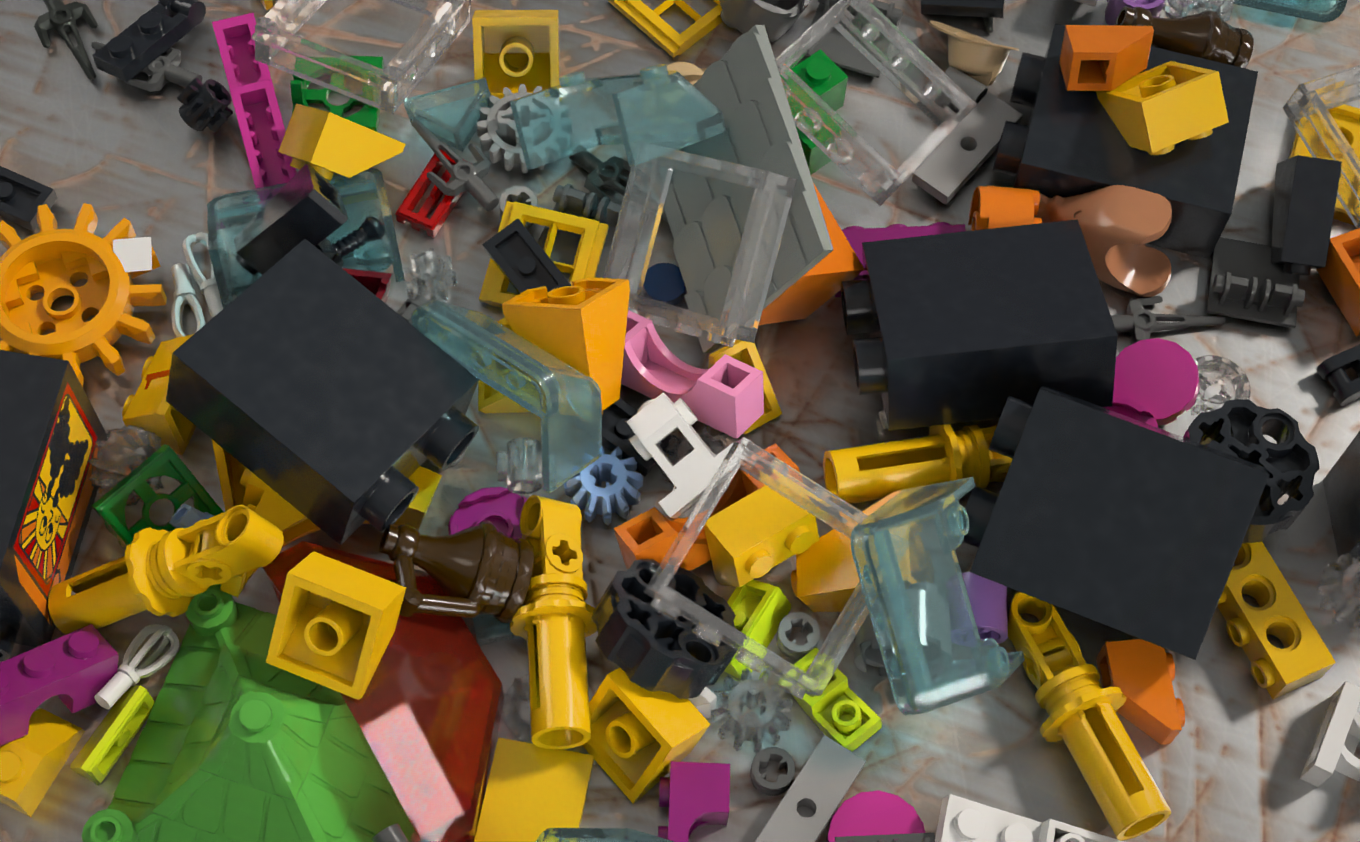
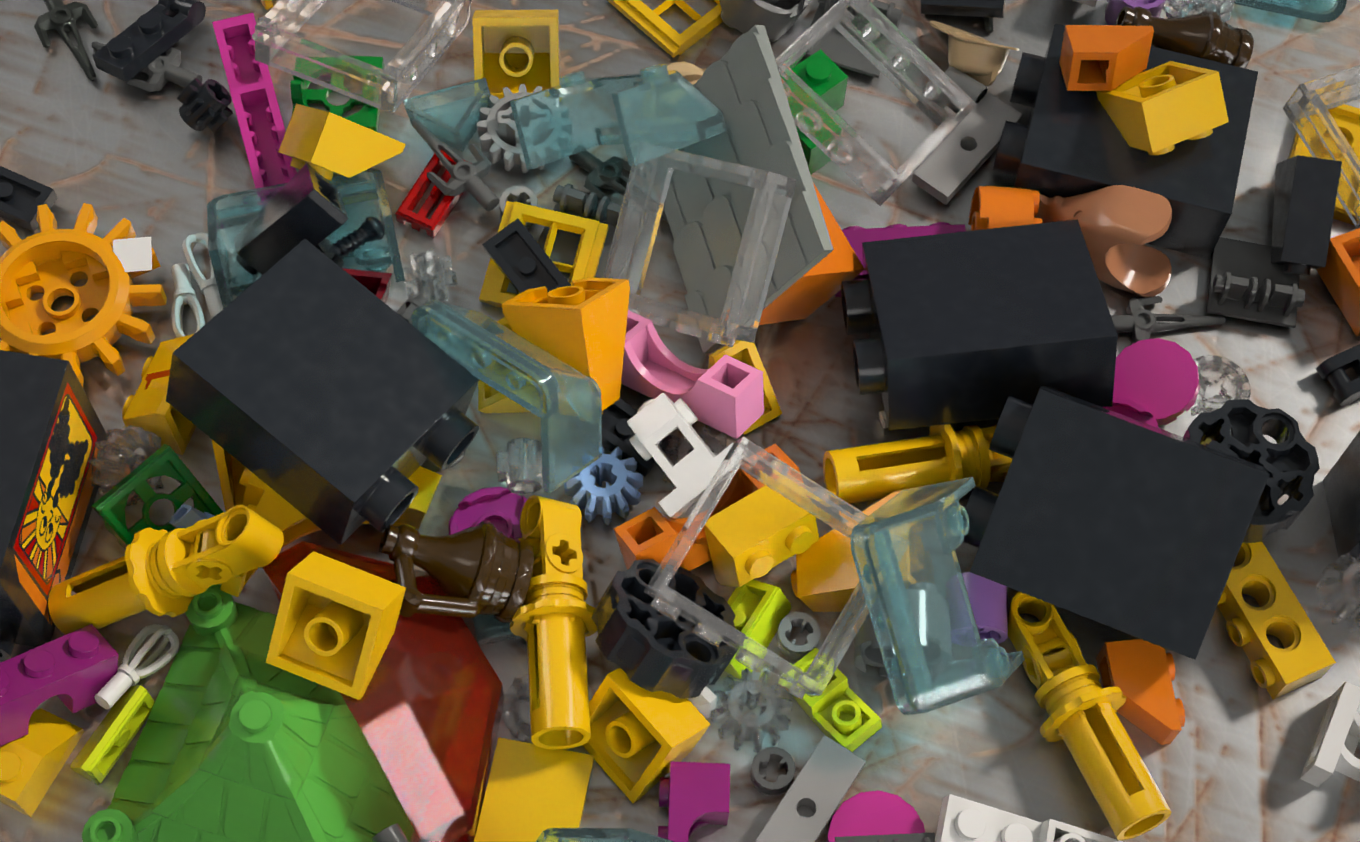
(664, 283): dark blue tile -> none

